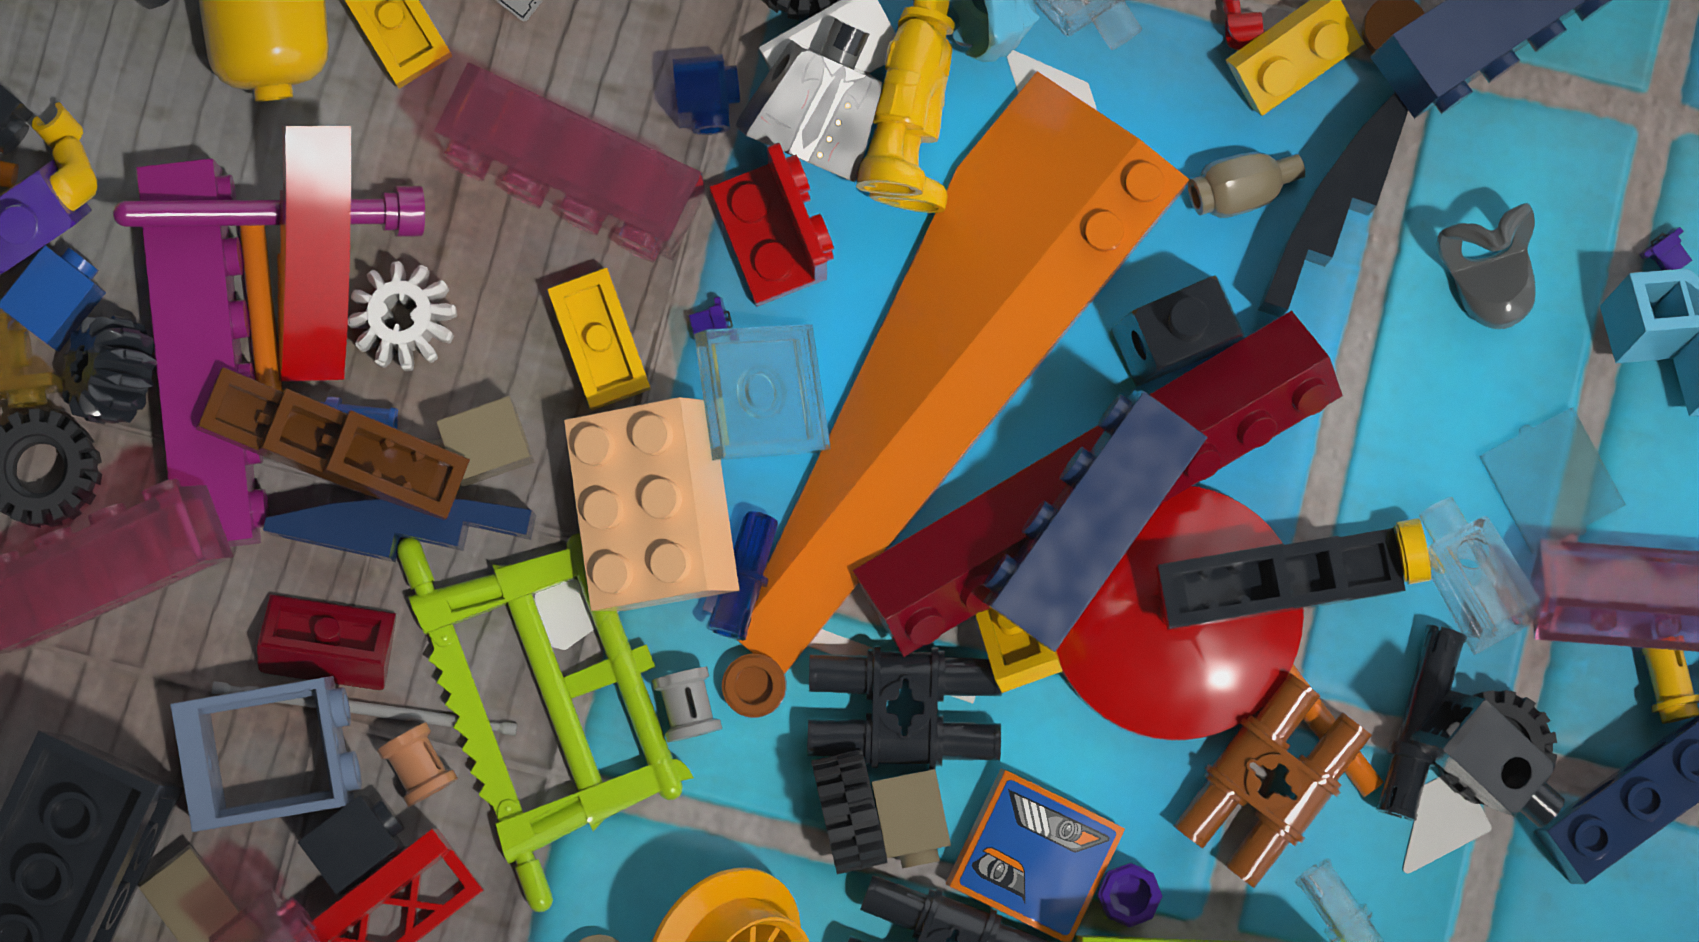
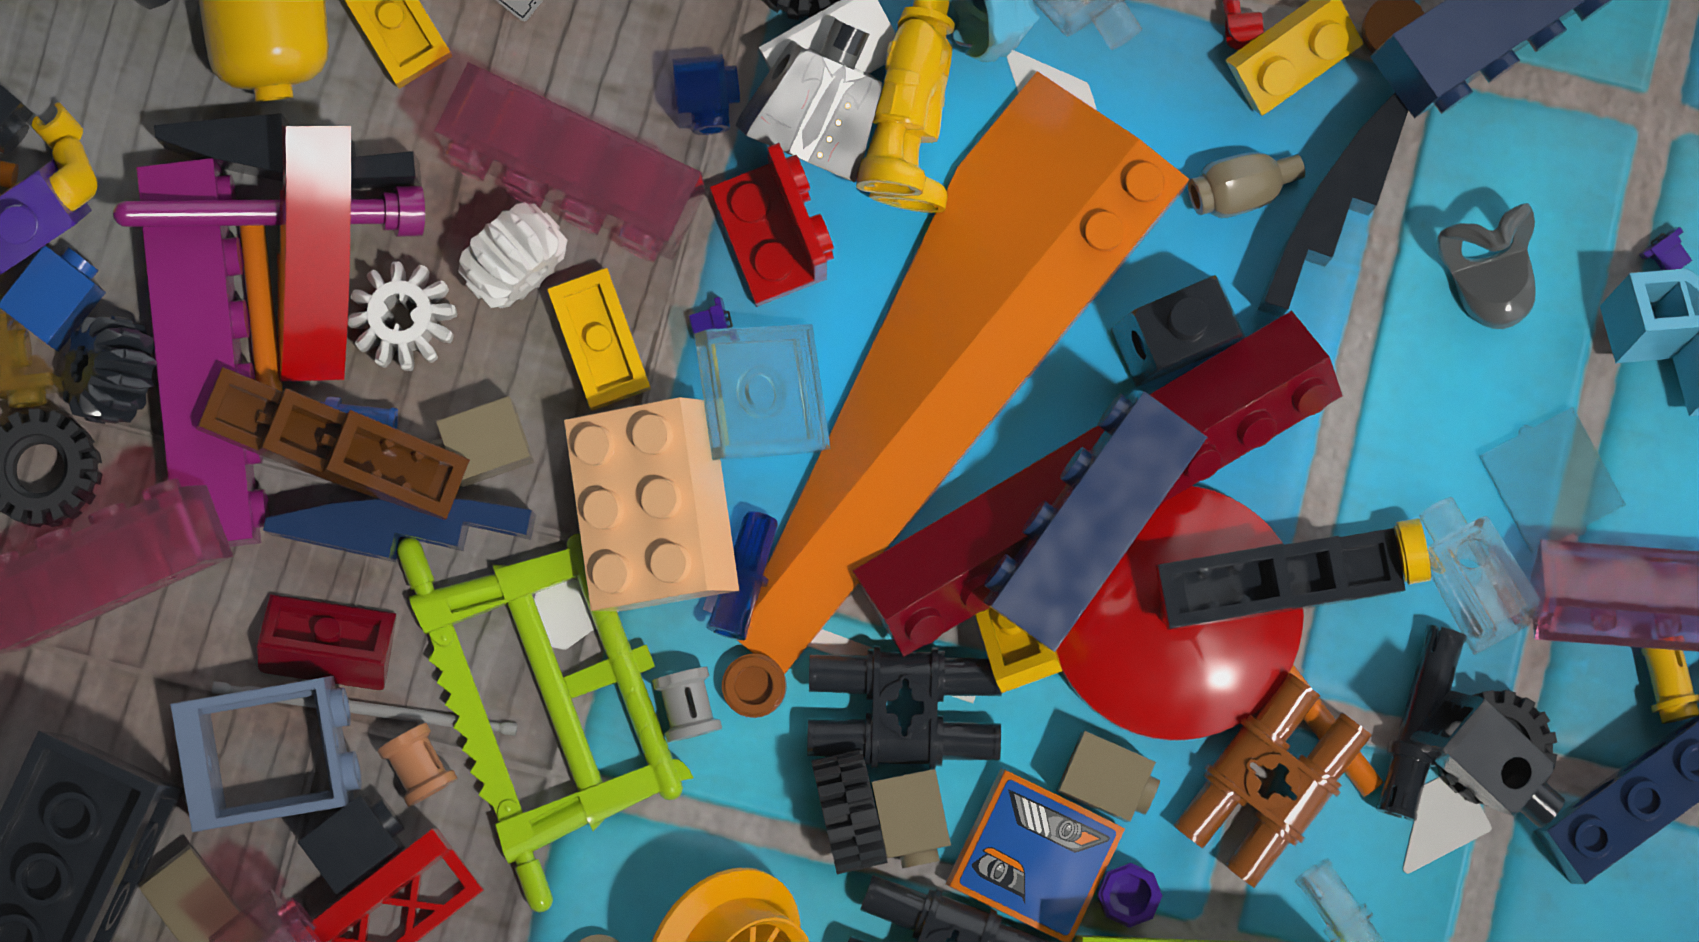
(256, 148): none -> black slope
(512, 255): none -> white gear
(1109, 778): none -> dark tan brick

